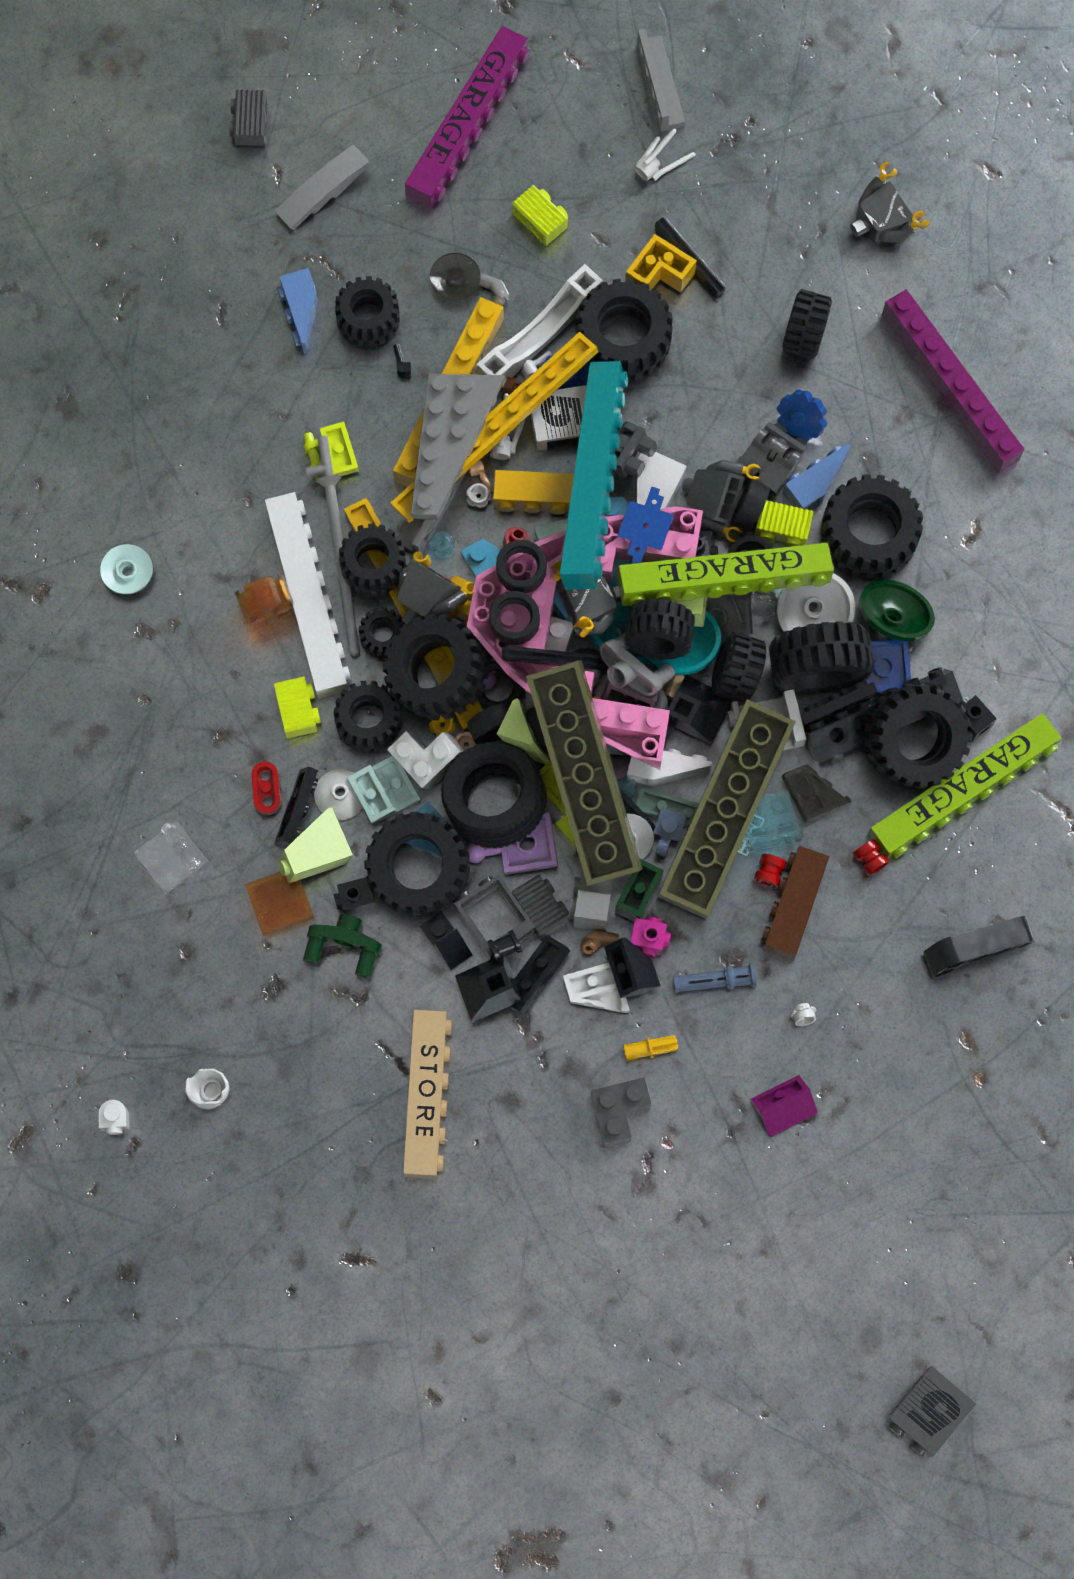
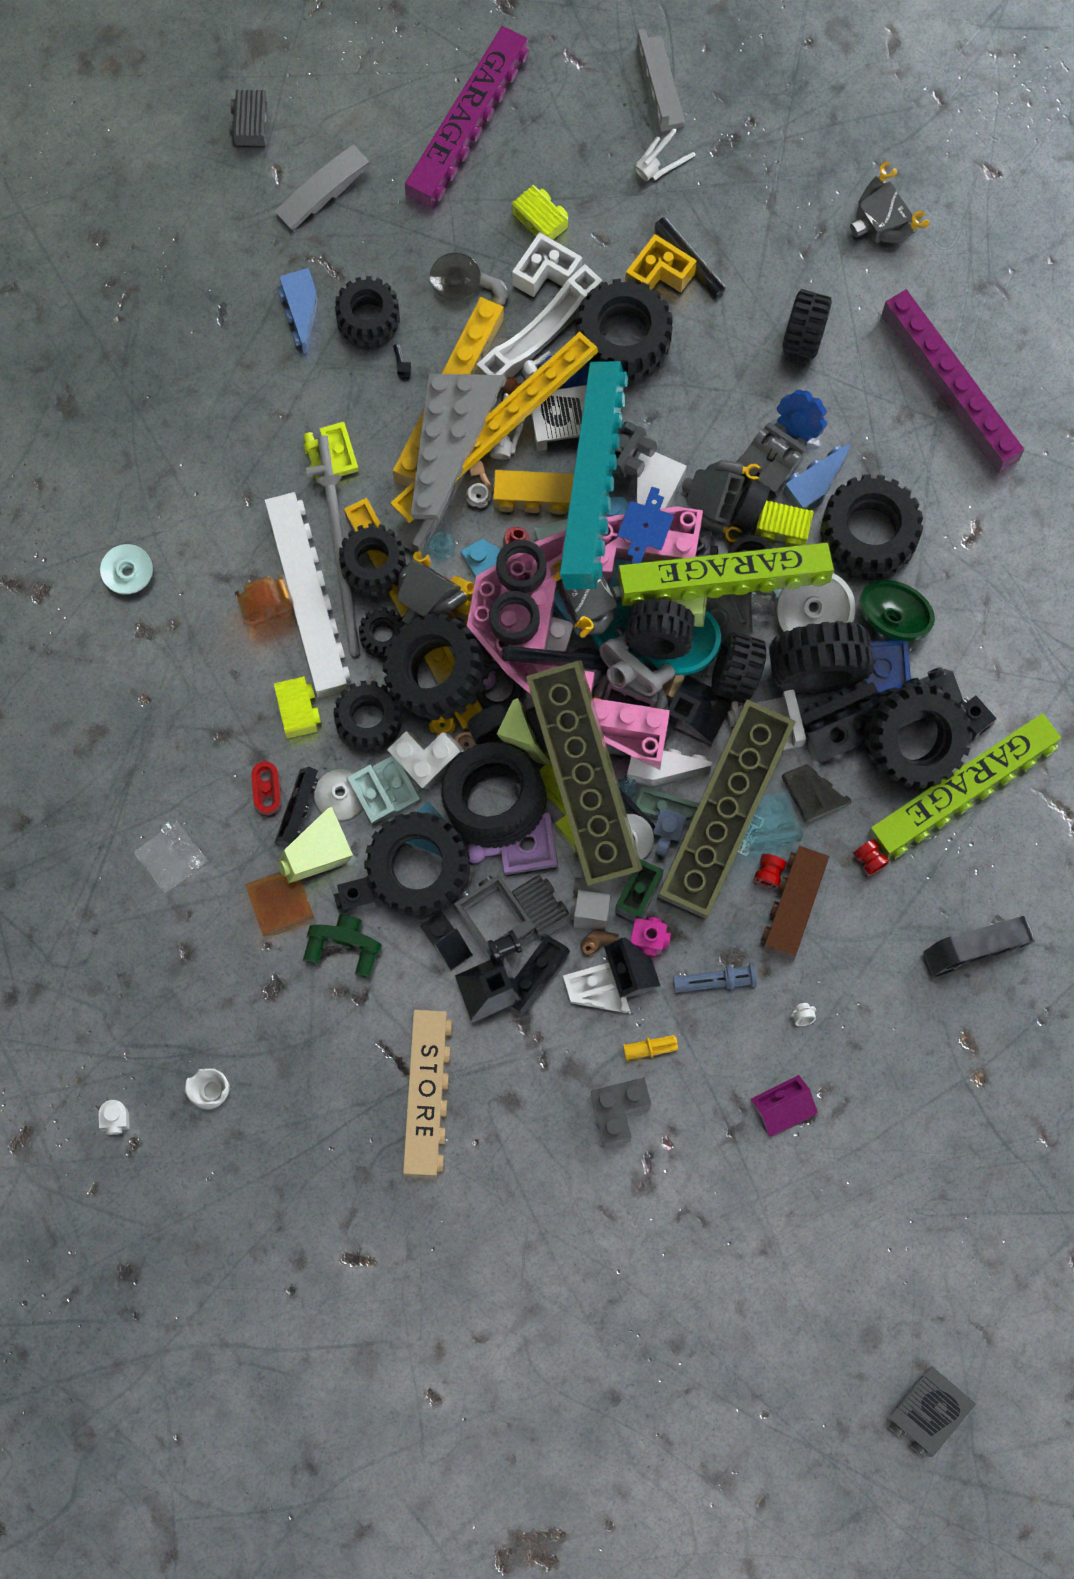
(543, 261): none -> white brick

